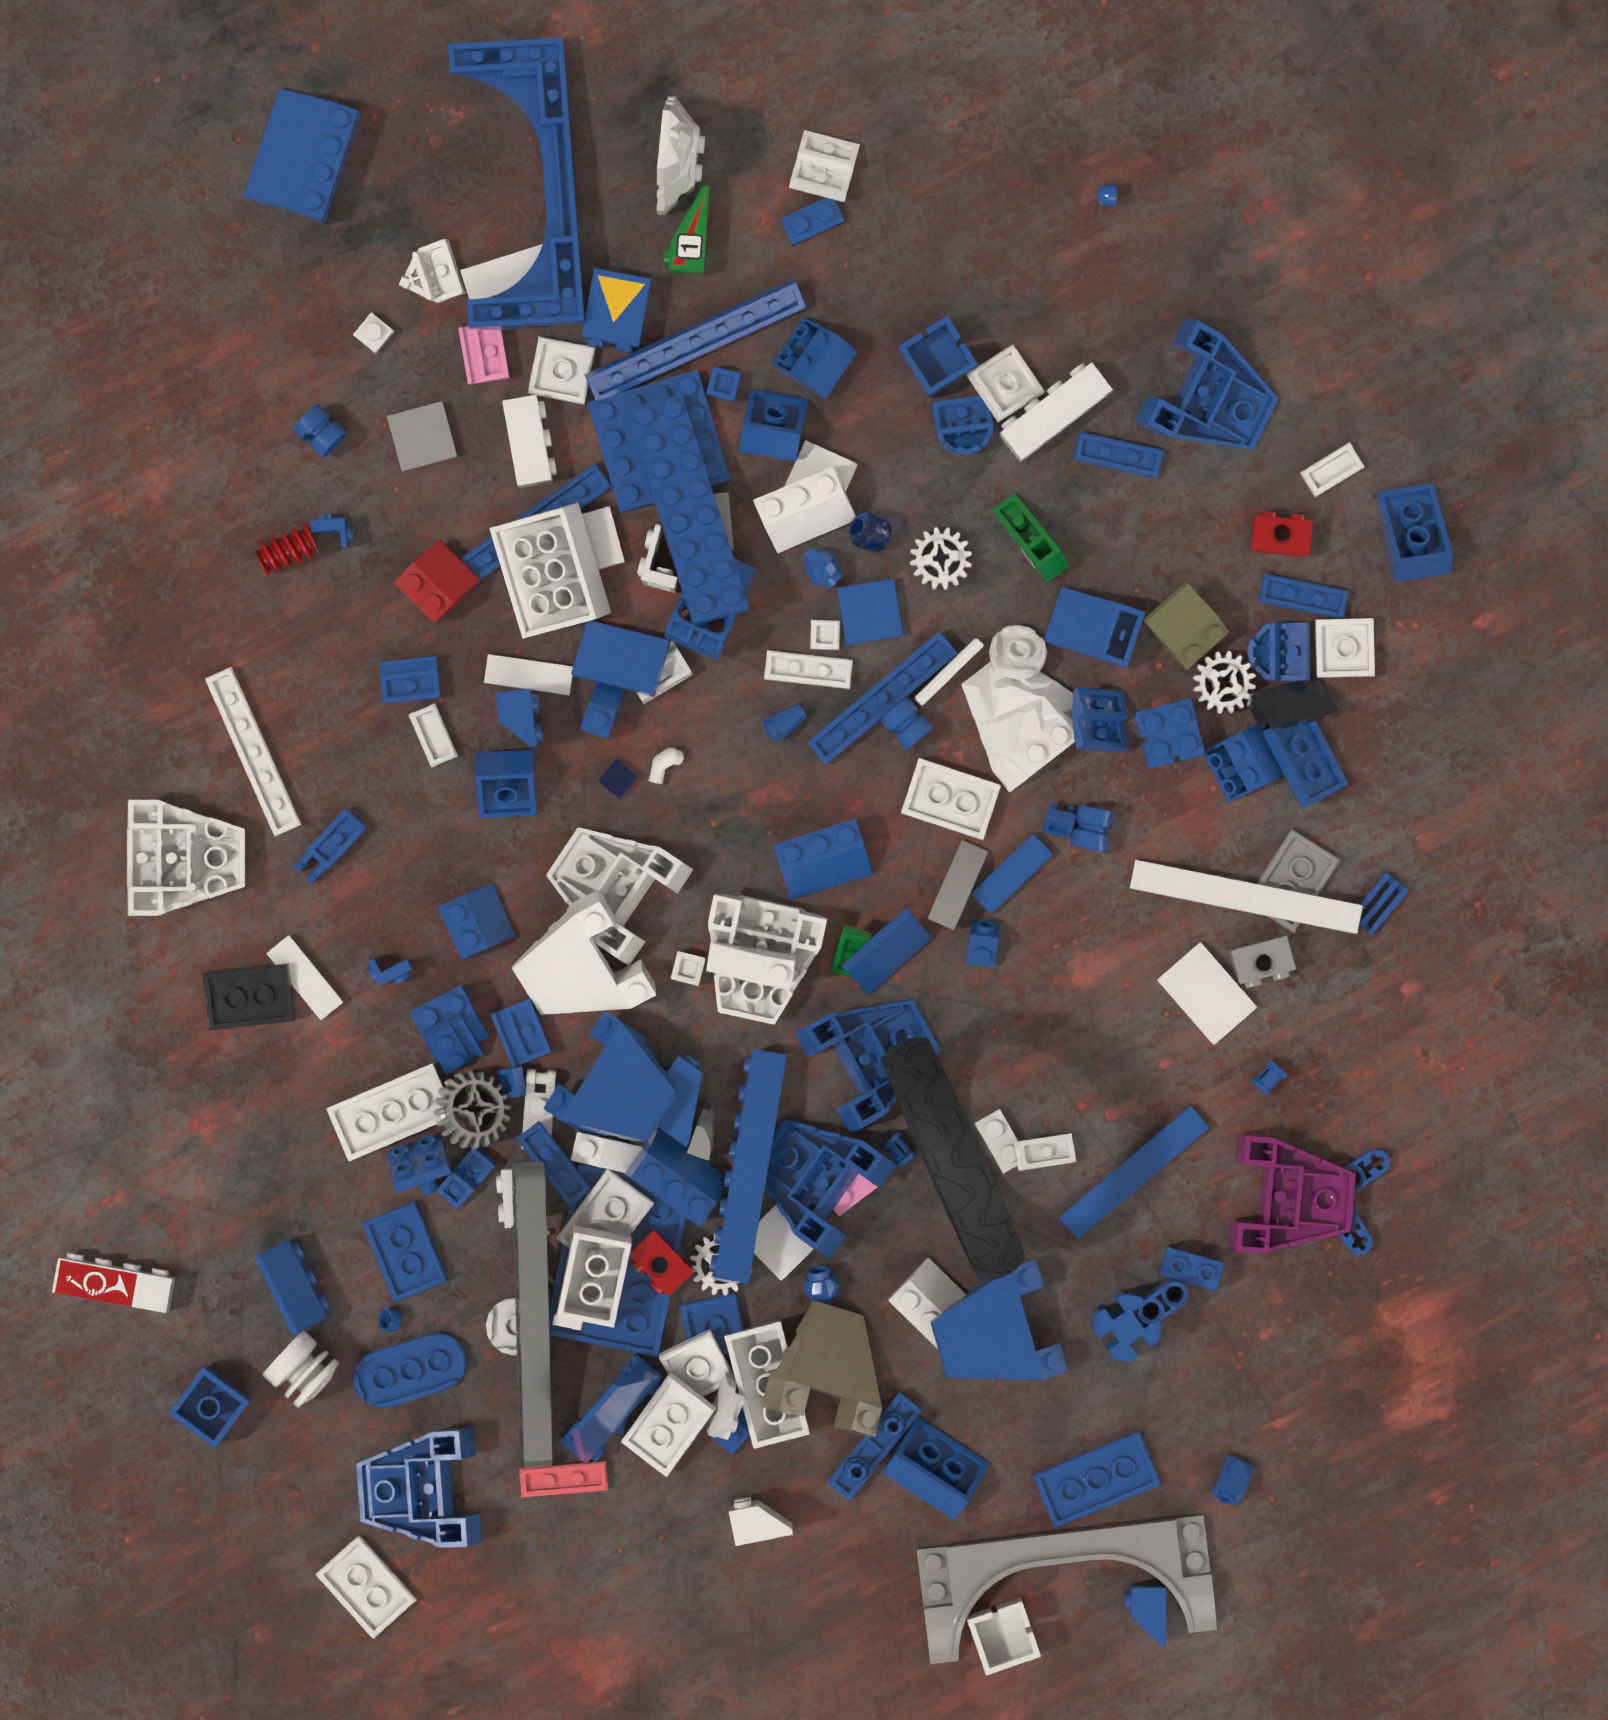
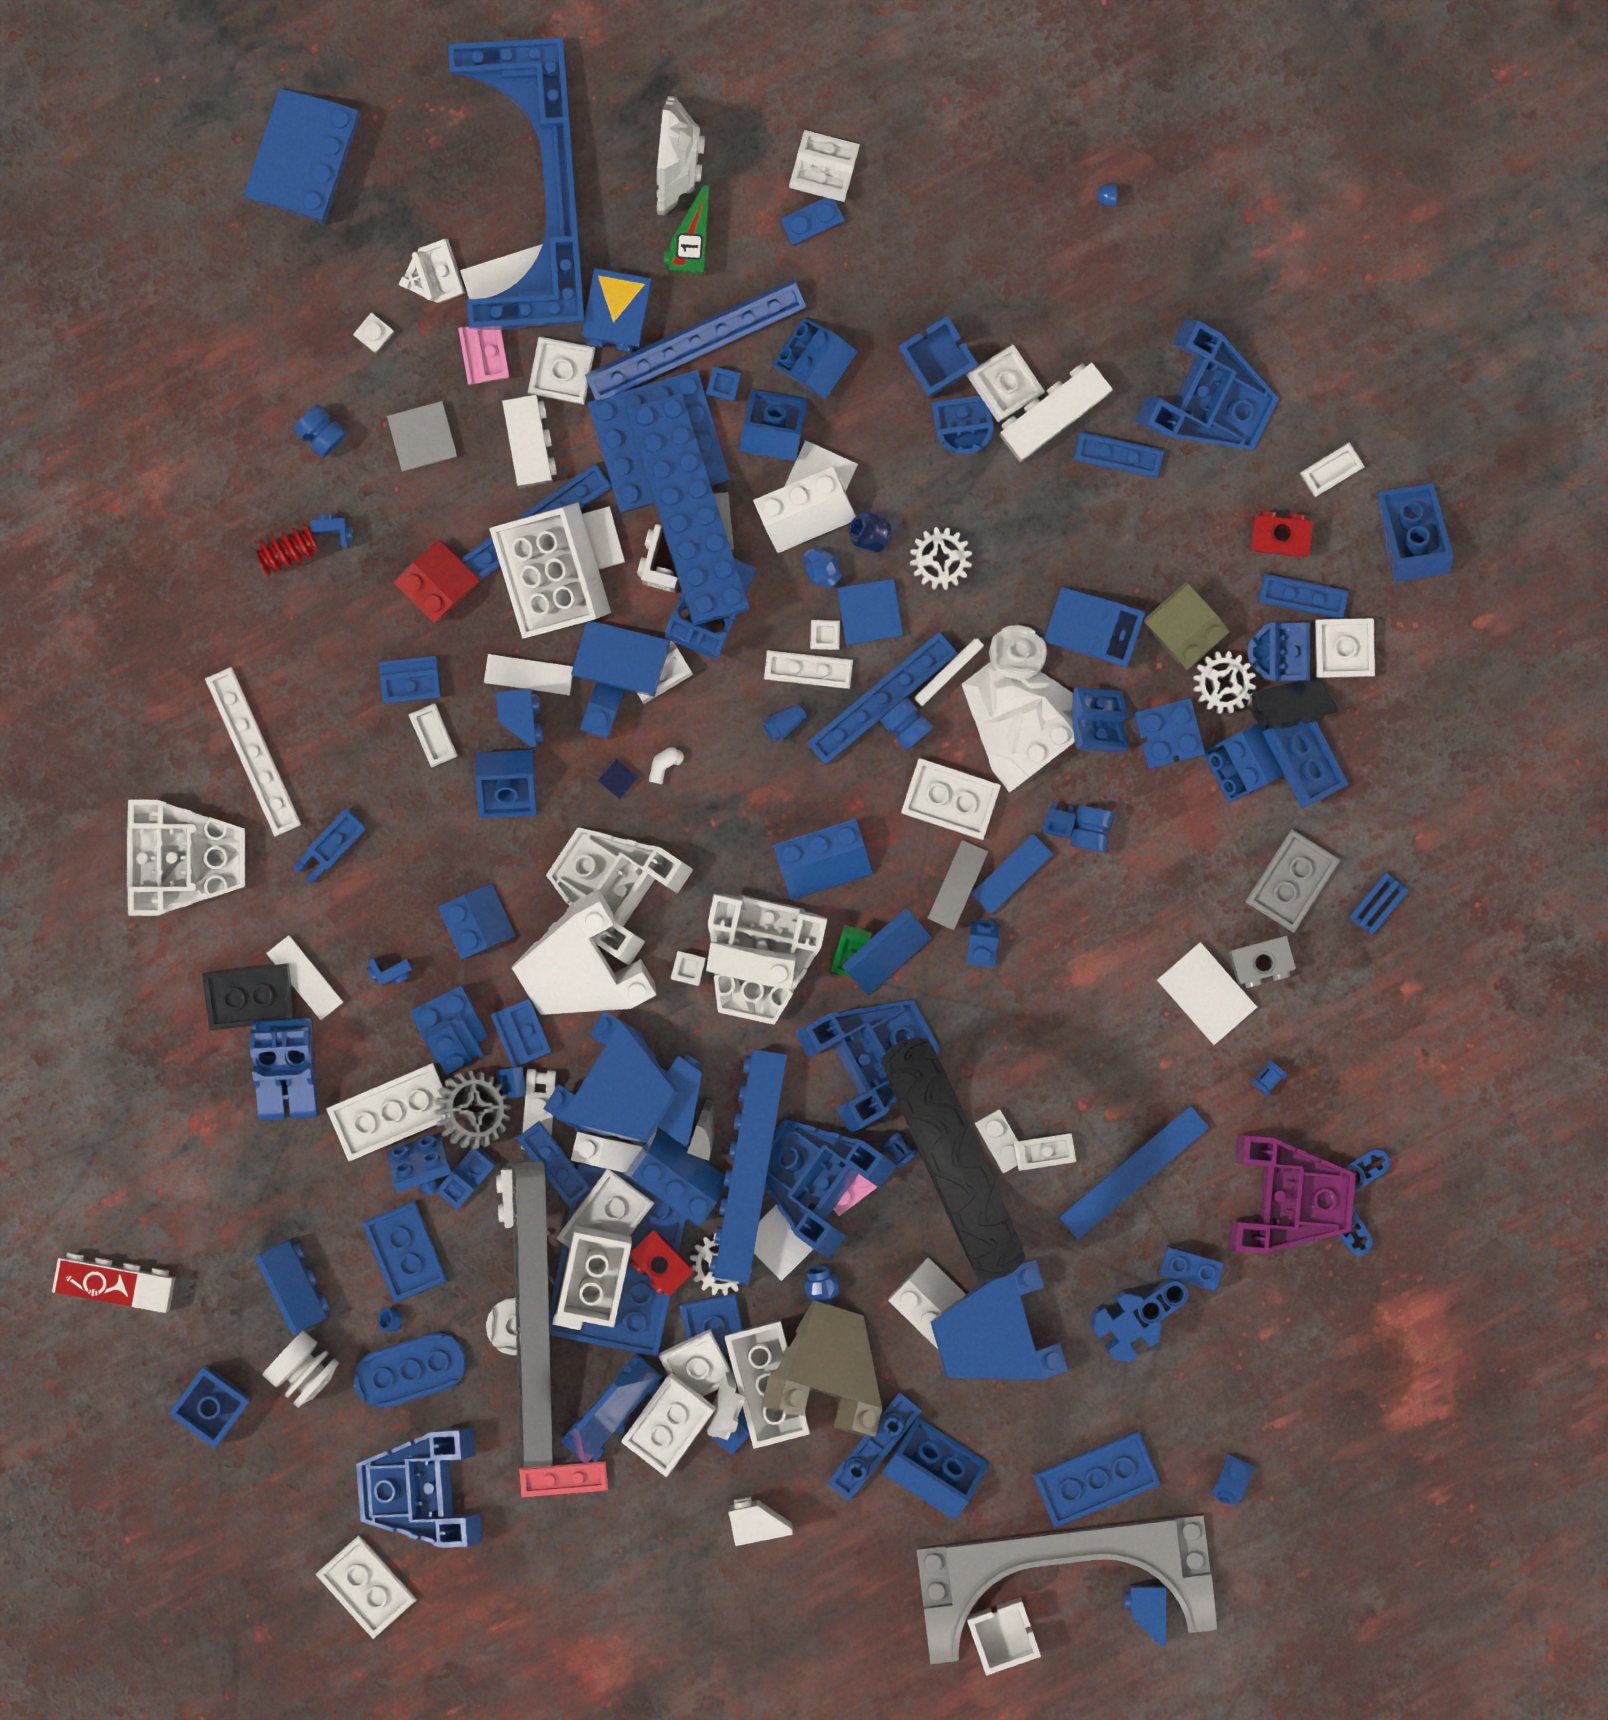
(296, 1069): none -> blue connector
(1031, 538): green slope -> none
(1246, 897): white tile -> none

